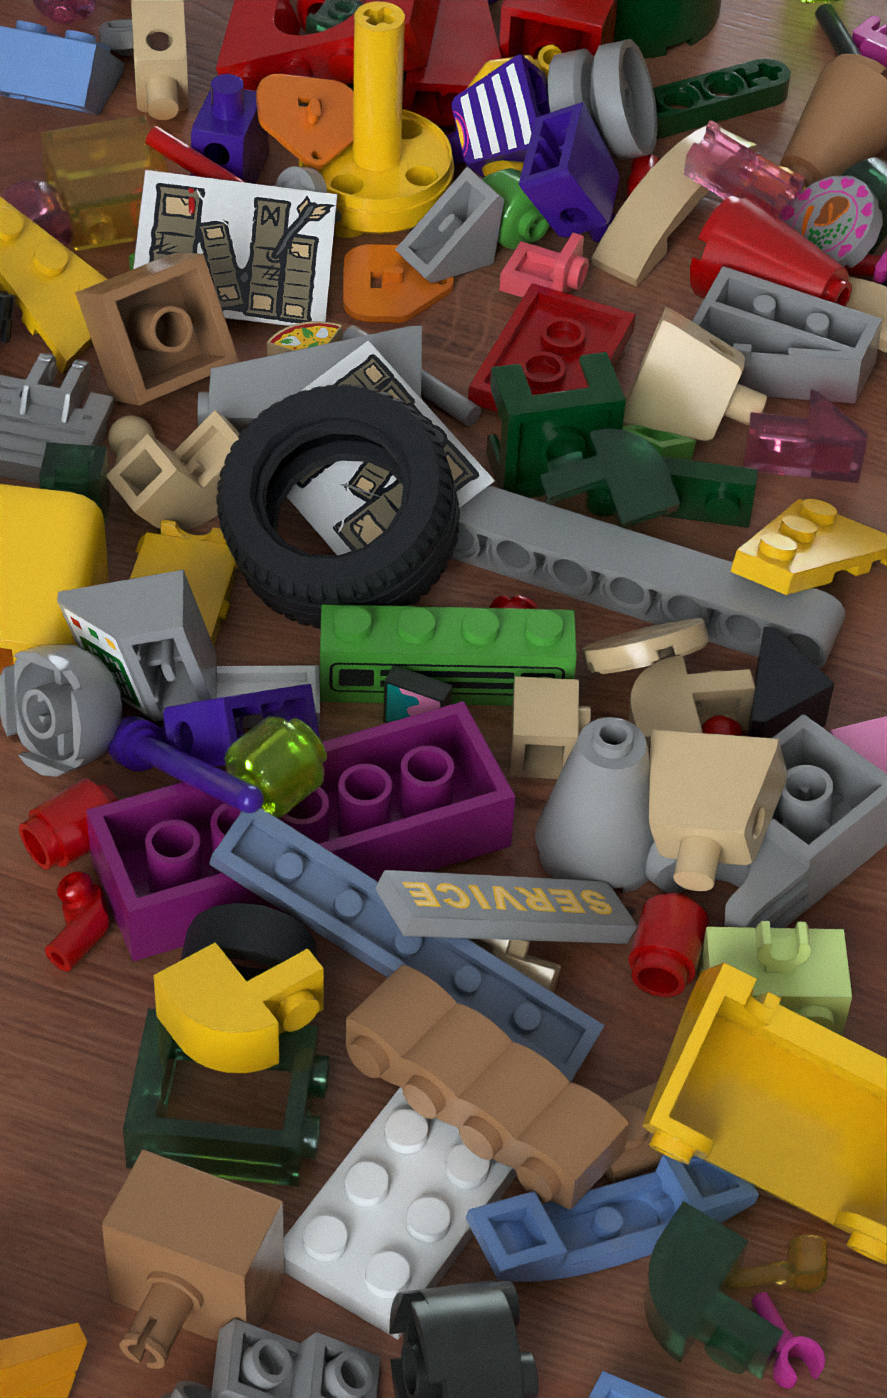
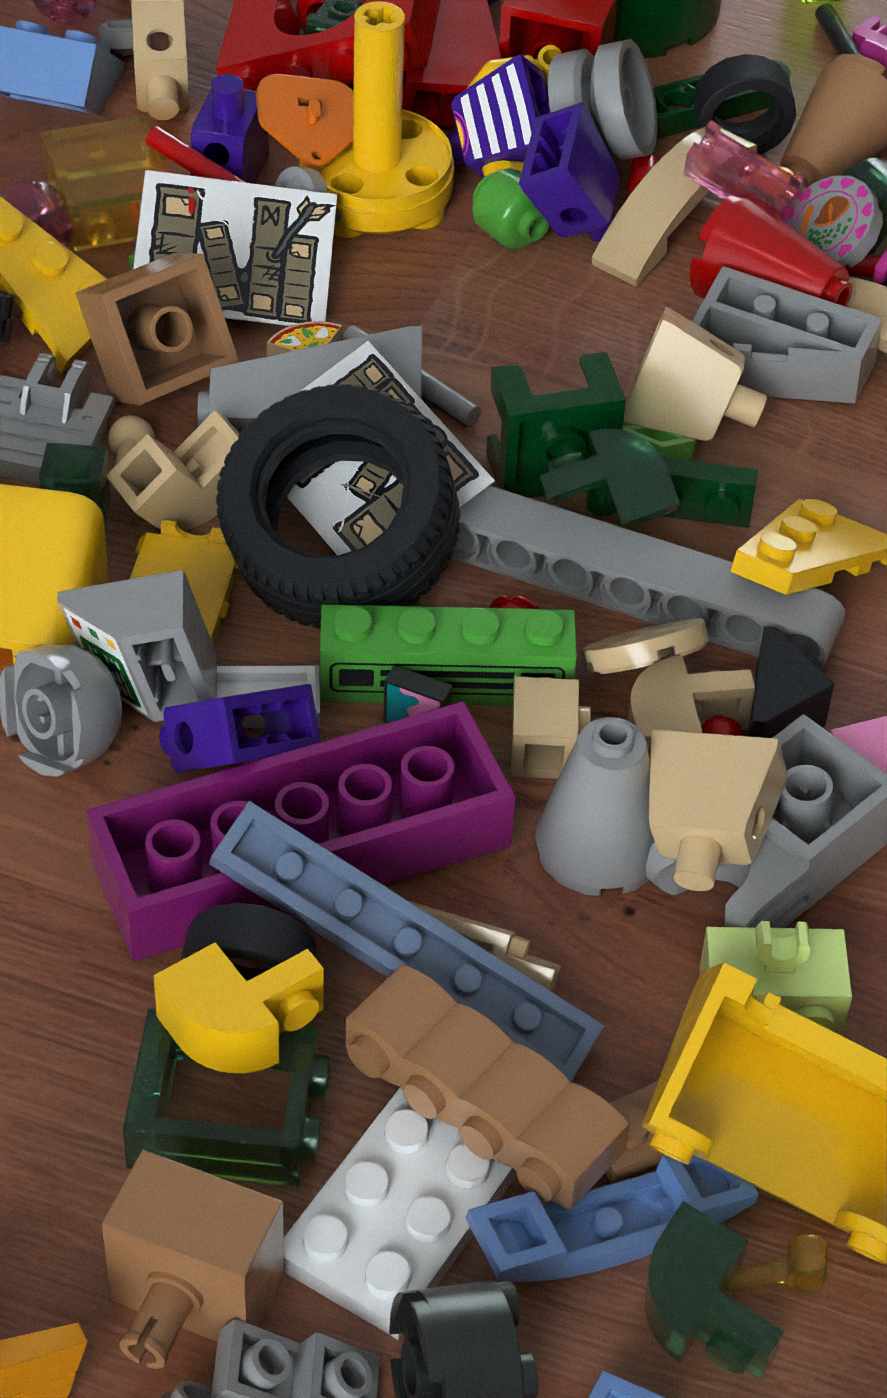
(59, 826): red brick -> none
(84, 917): red arm -> none
(141, 746): dark purple piece -> none
(280, 760): clear neon green head -> none
(402, 291): orange piece -> none
(456, 231): light grey slope -> none
(504, 907): light grey tile -> none
(545, 268): coral bracket -> none
(547, 340): red plate -> none
(667, 944): red brick -> none
(743, 74): none -> black tyre
(790, 1346): dark pink hand -> none
(816, 446): clear pink slope -> none

